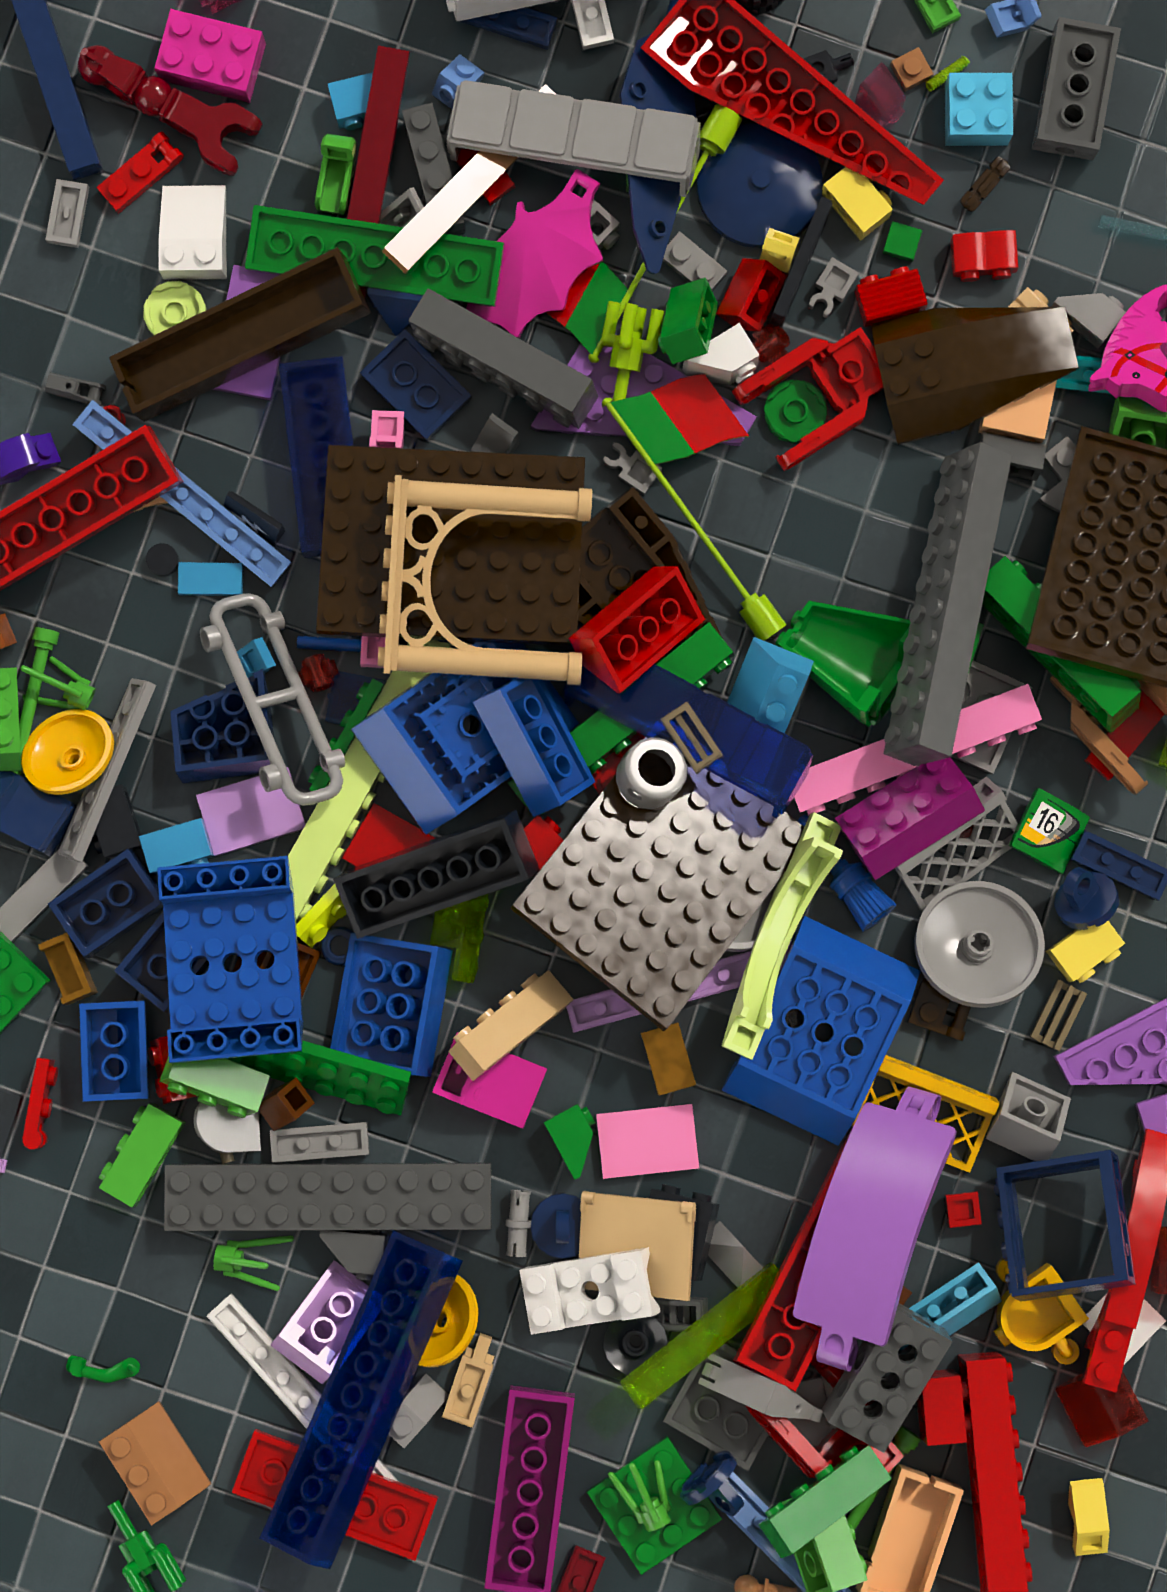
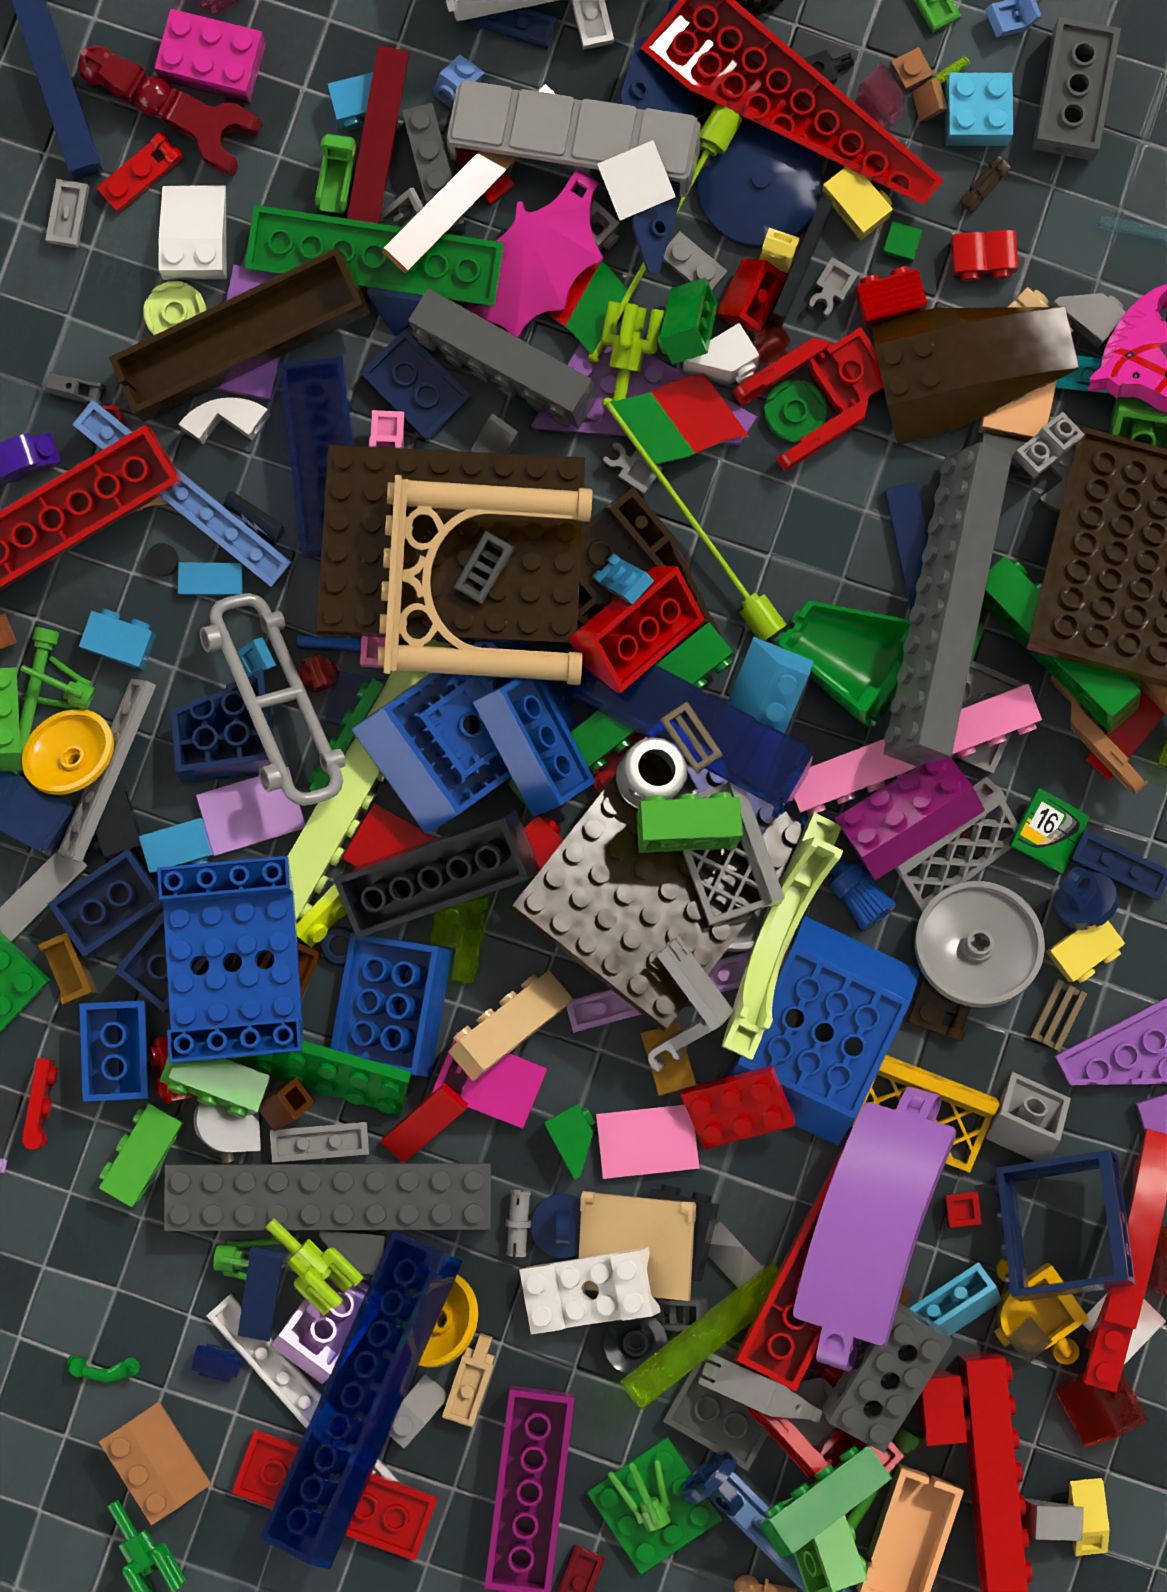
(117, 639): none -> dark azure brick
(216, 1362): none -> clear blue brick
(237, 412): none -> white brick
(260, 1294): none -> dark blue tile
(314, 1267): none -> lime plant
(424, 1122): none -> red tile
(487, 539): none -> dark grey slope
(623, 579): none -> dark azure plate
(636, 180): none -> white sticker
(689, 823): none -> bright green brick
(700, 992): none -> light grey hinge
(738, 1107): none -> red plate
(757, 857): none -> light grey fence
(908, 532): none -> dark blue tile
(929, 100): none -> medium nougat tile
(1028, 1339): none -> clear smoke tile
(1048, 445): none -> light grey slope
(1053, 1520): none -> light grey slope

